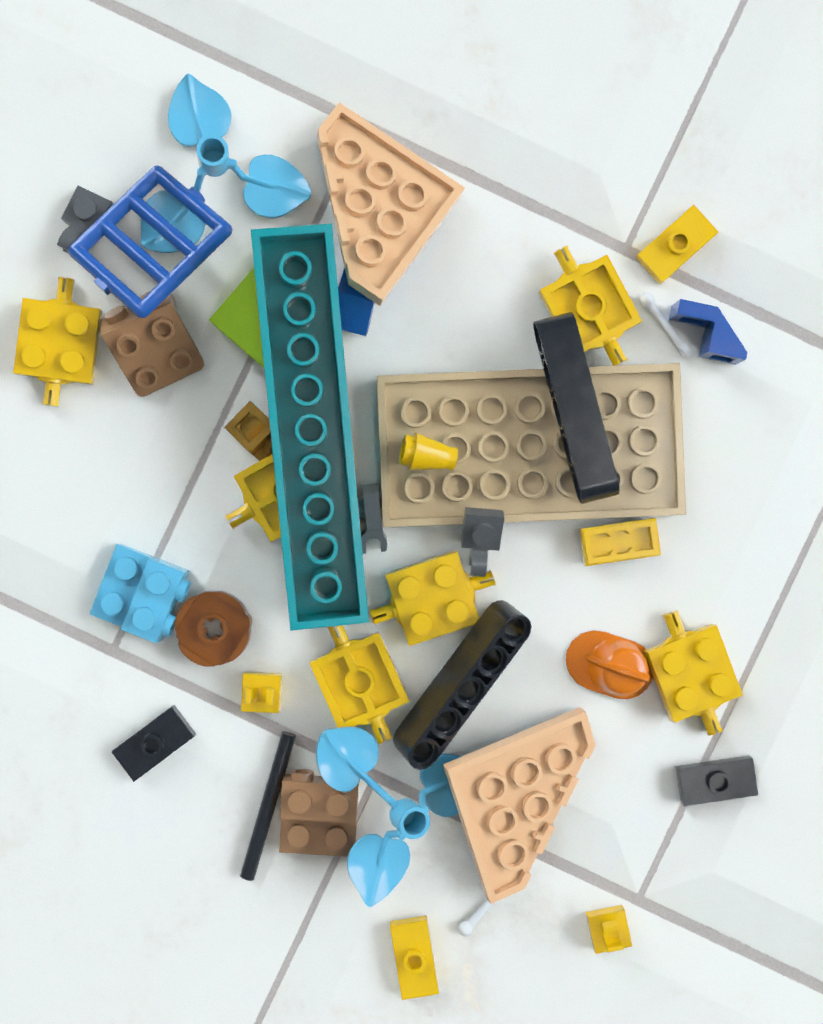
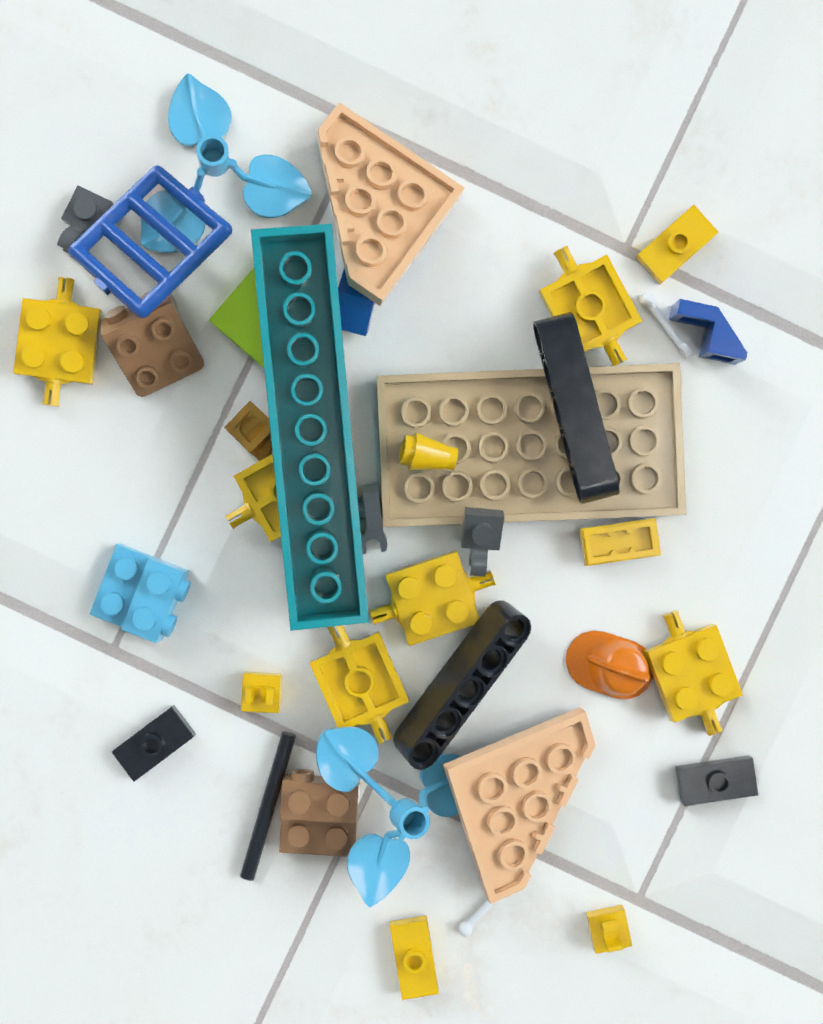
(192, 635): dark orange plate -> none

